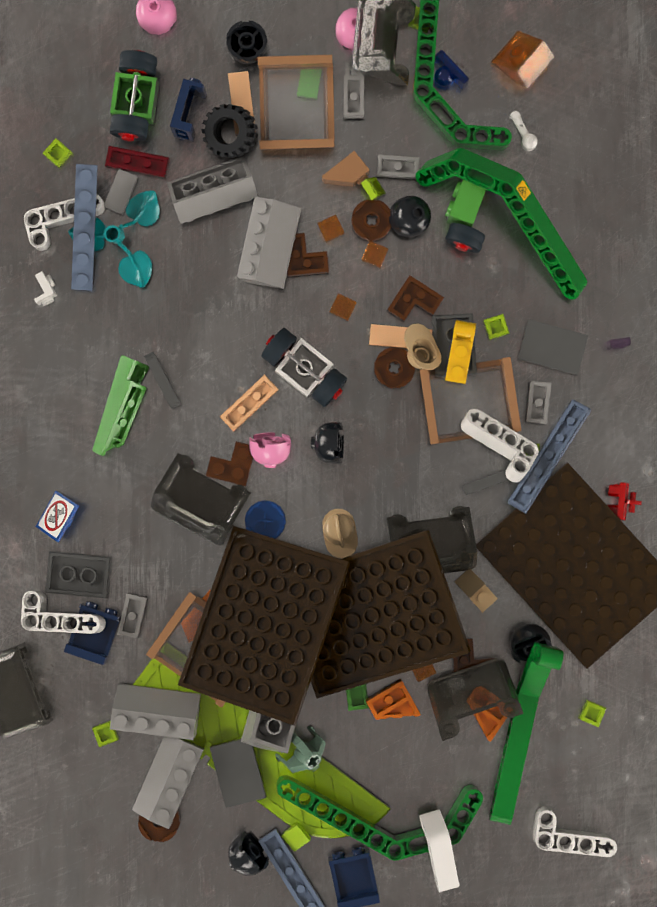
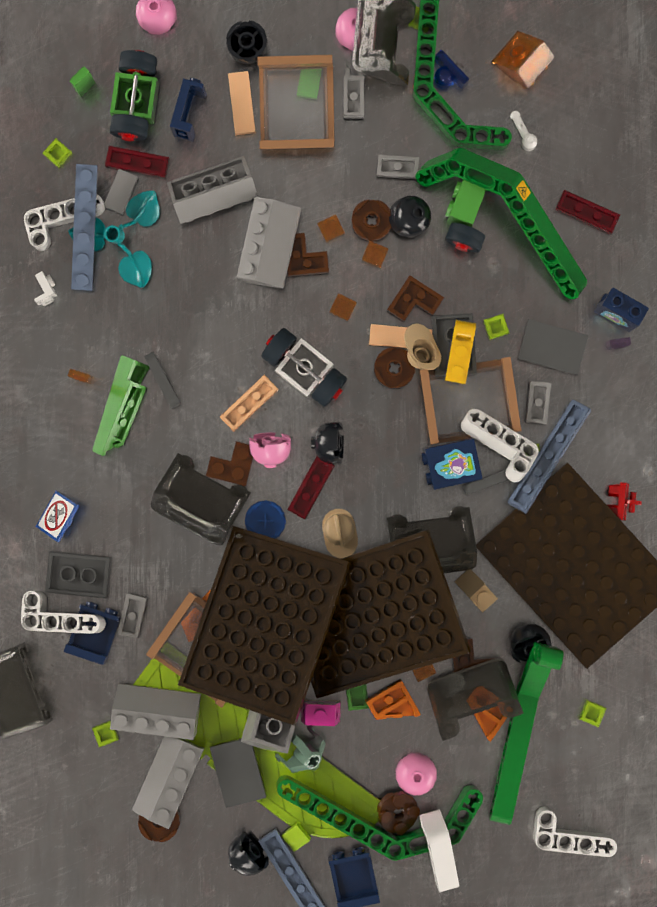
(80, 376): none -> clear orange tile
(82, 81): none -> bright green tile
(213, 131): black tyre -> none
(310, 488): none -> dark red tile
(320, 712): none -> dark pink torso
(347, 172): medium nougat slope -> none
(373, 188): lime tile -> none
(408, 815): none -> reddish brown plate
(416, 774): none -> bright pink cylinder
(452, 463): none -> dark blue panel
(587, 212): none -> dark red tile
(621, 309): none -> dark blue panel

